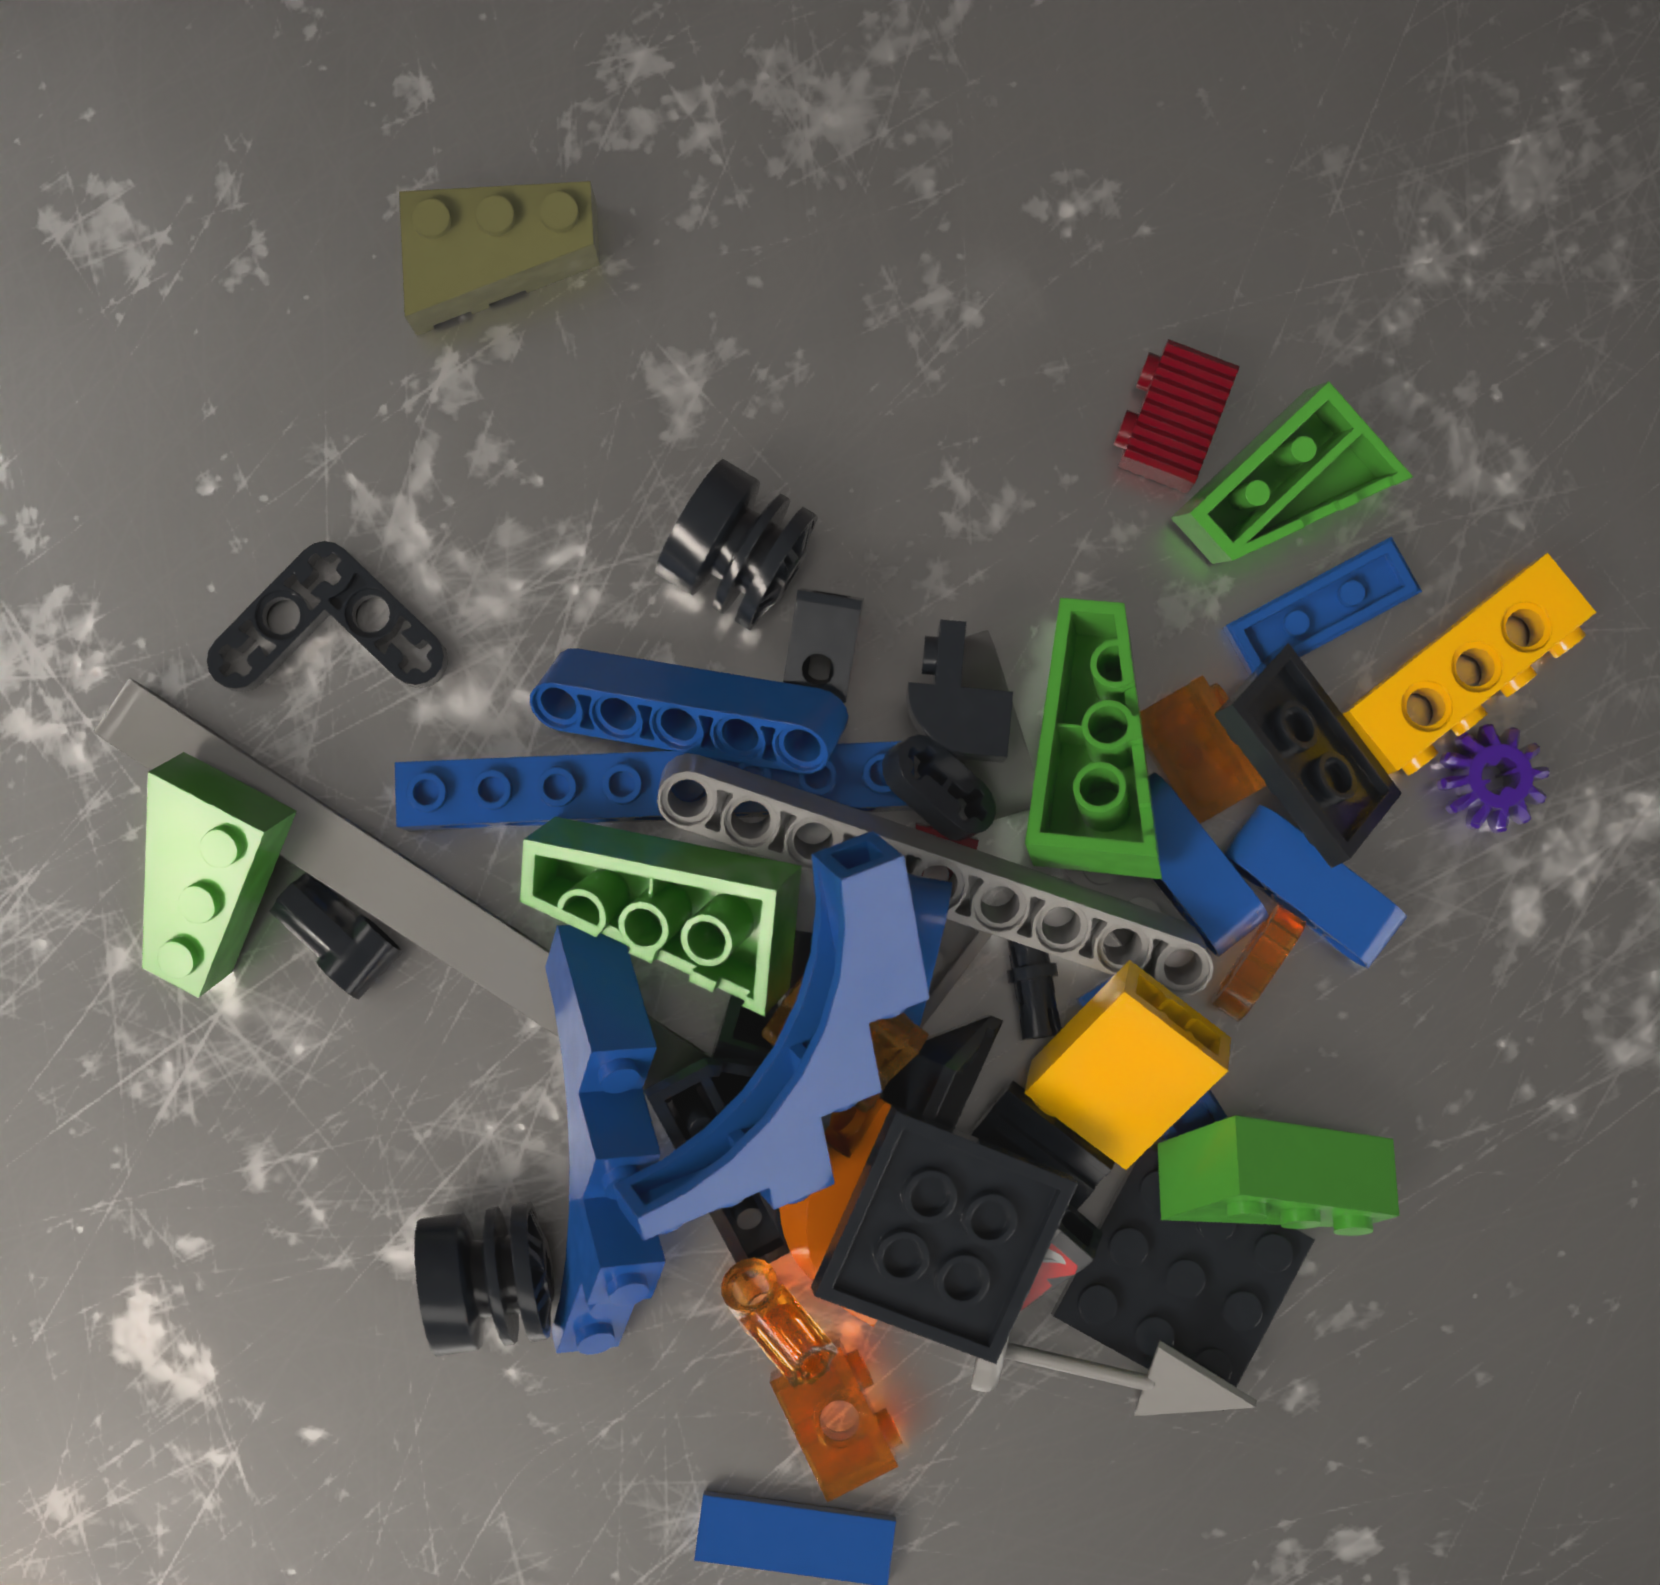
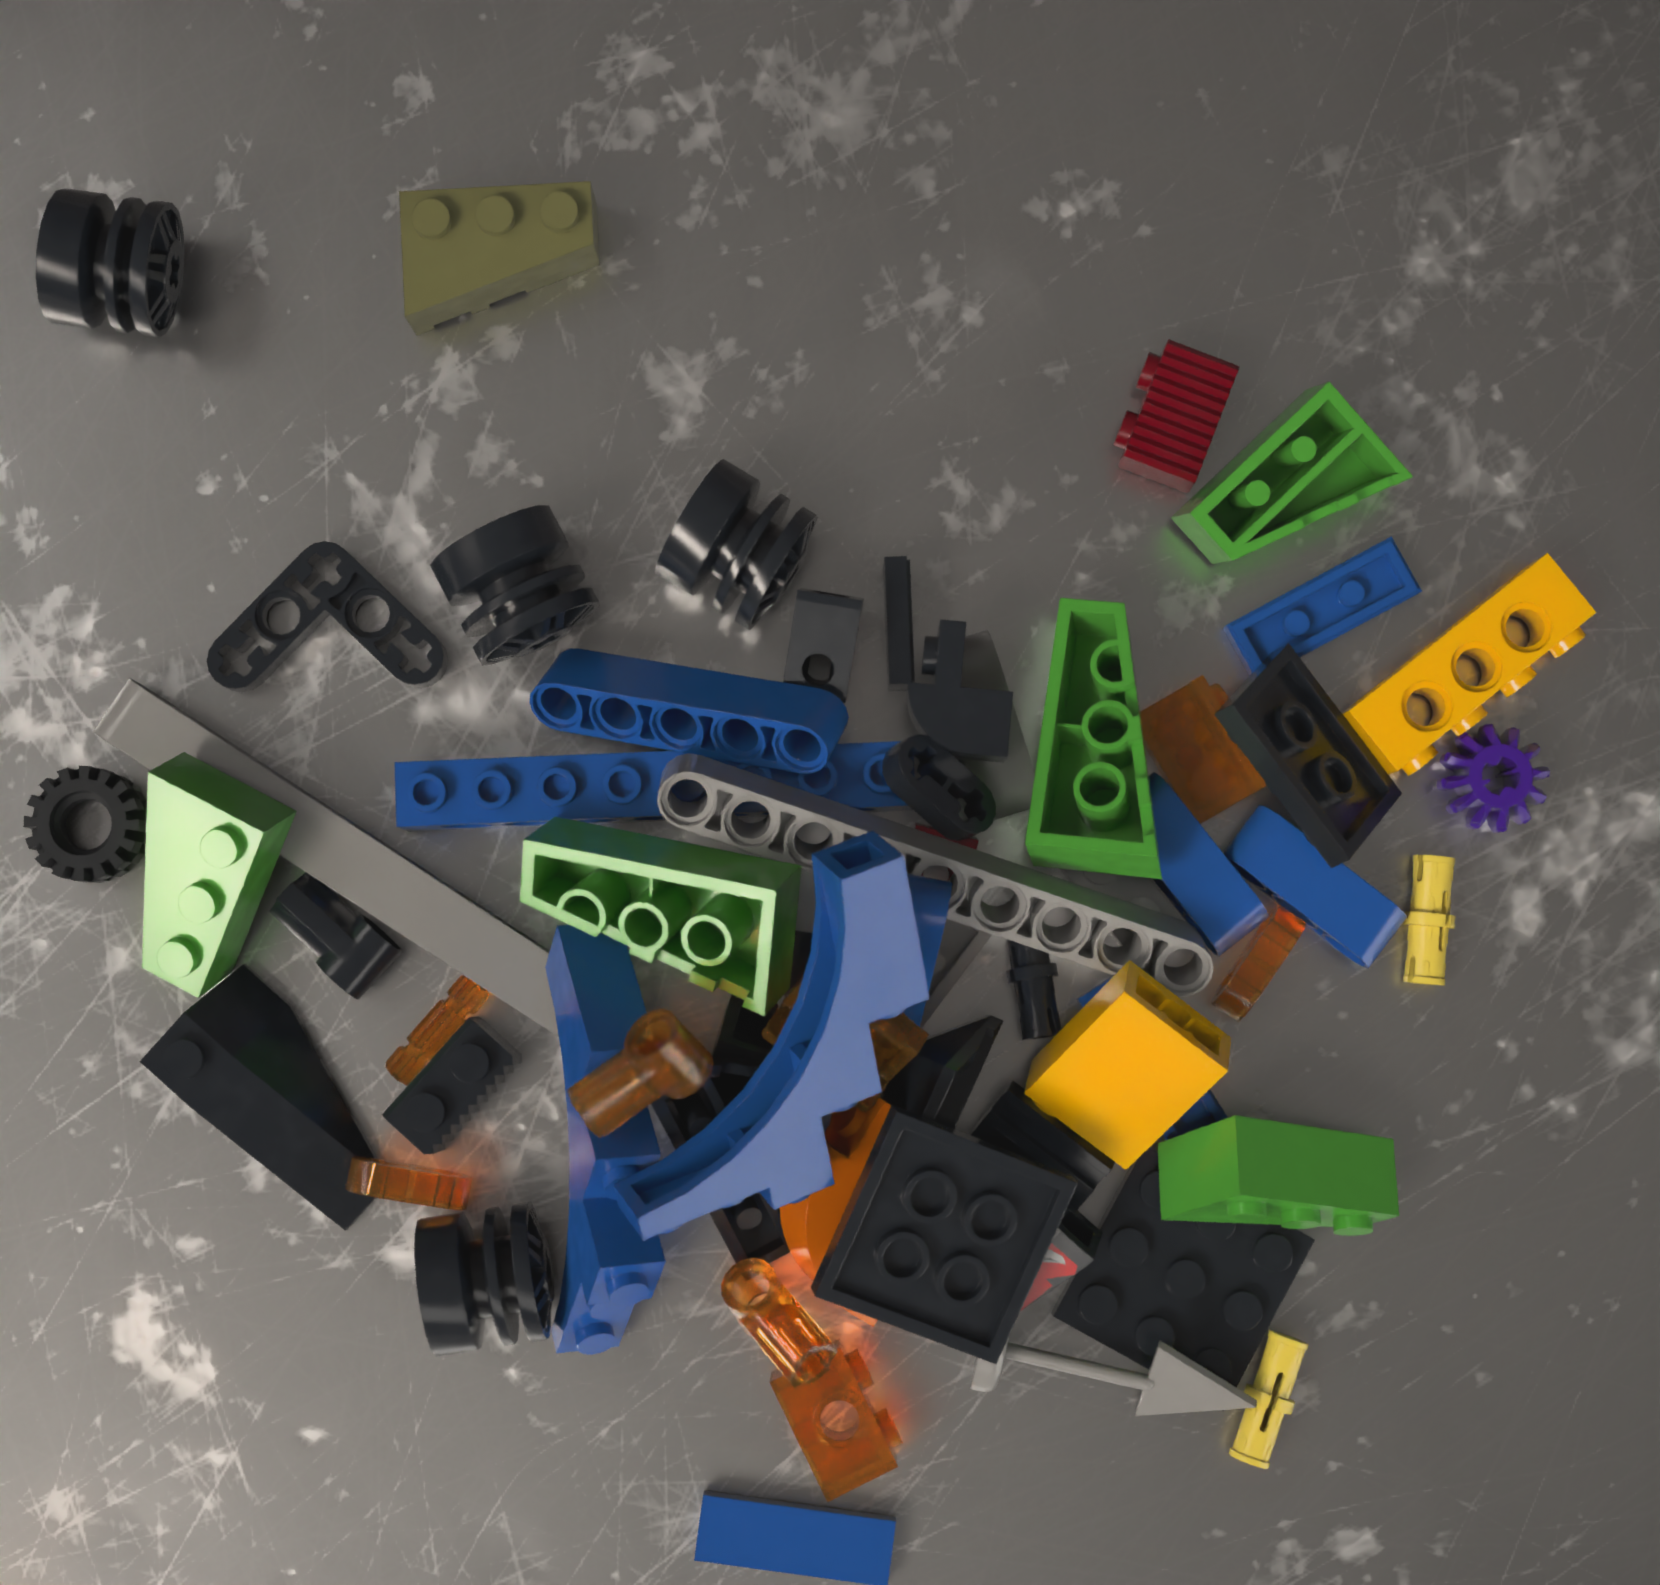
(50, 819): none -> black tyre
(110, 262): none -> black wheel
(262, 1085): none -> black wedge
(409, 1183): none -> clear orange beam
(436, 1029): none -> clear orange axle
(452, 1086): none -> black brick
(509, 573): none -> black wheel
(656, 1060): none -> clear orange piece
(898, 622): none -> black tile
(1272, 1391): none -> light yellow pin
(1429, 920): none -> light yellow pin

